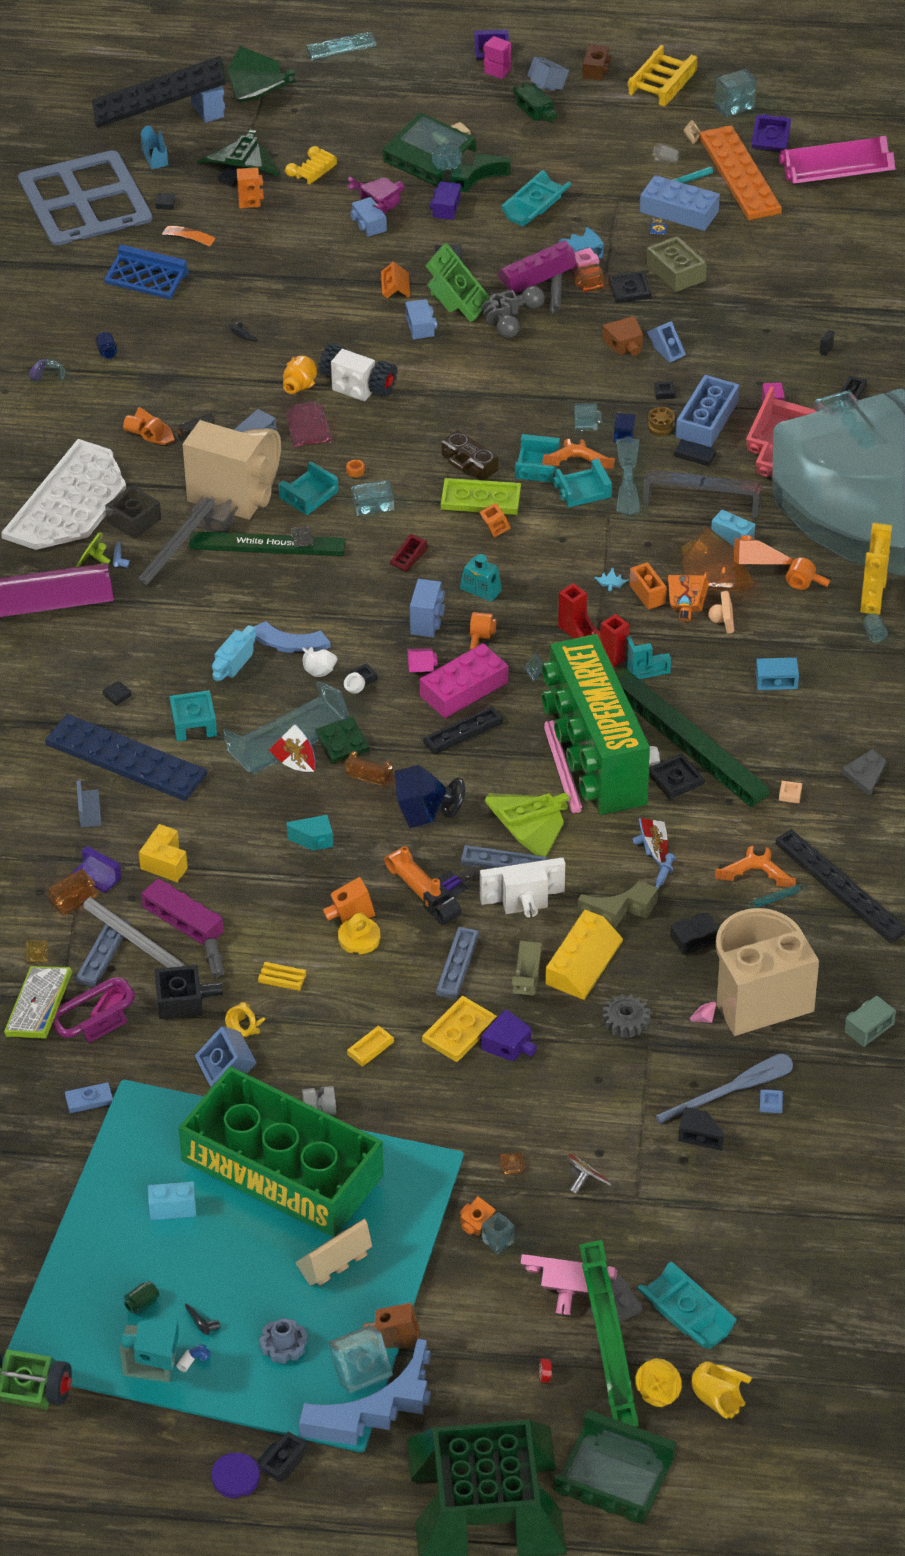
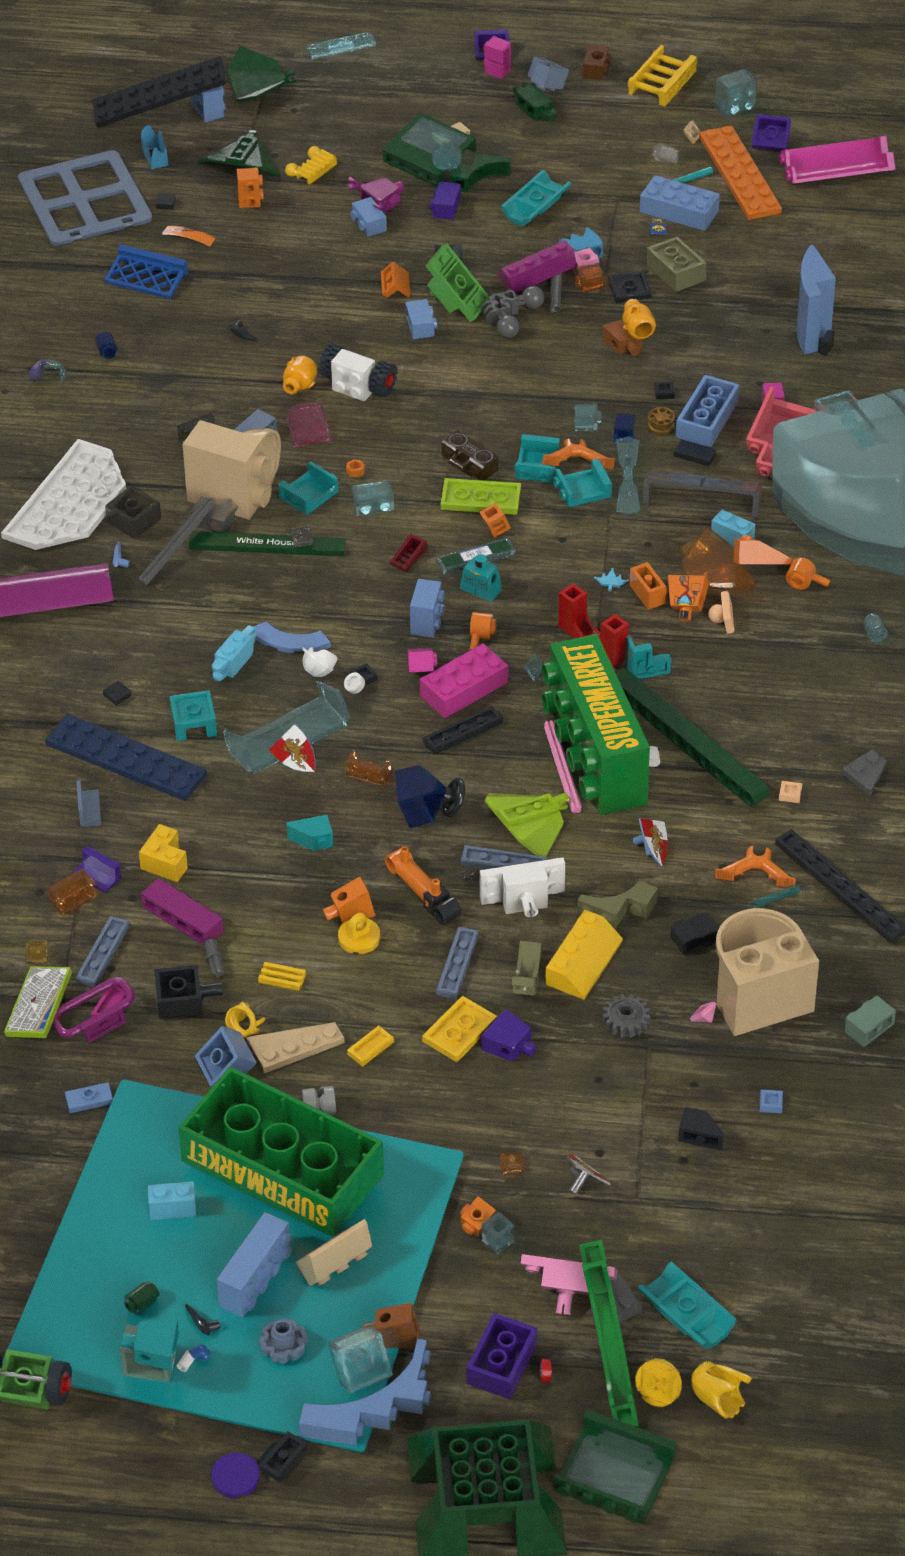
(96, 553): lime shield -> none
(131, 934): light grey axle -> none
(148, 427): orange panel -> none
(229, 176): black tile -> none
(254, 1265): none -> medium blue brick
(289, 1046): none -> tan wing
(341, 739): dark green plate -> none
(452, 884): black piece -> none
(458, 560): none -> tile
(501, 1356): none -> dark purple brick
(638, 319): none -> light orange piece
(665, 868): medium blue piece -> none
(666, 341): medium blue slope -> none
(676, 776): black tile -> none
(759, 1074): sand blue piece -> none
(777, 673): dark azure brick -> none
(815, 301): none -> medium blue slope
(863, 383): black tile -> none
(876, 568): yellow fence -> none

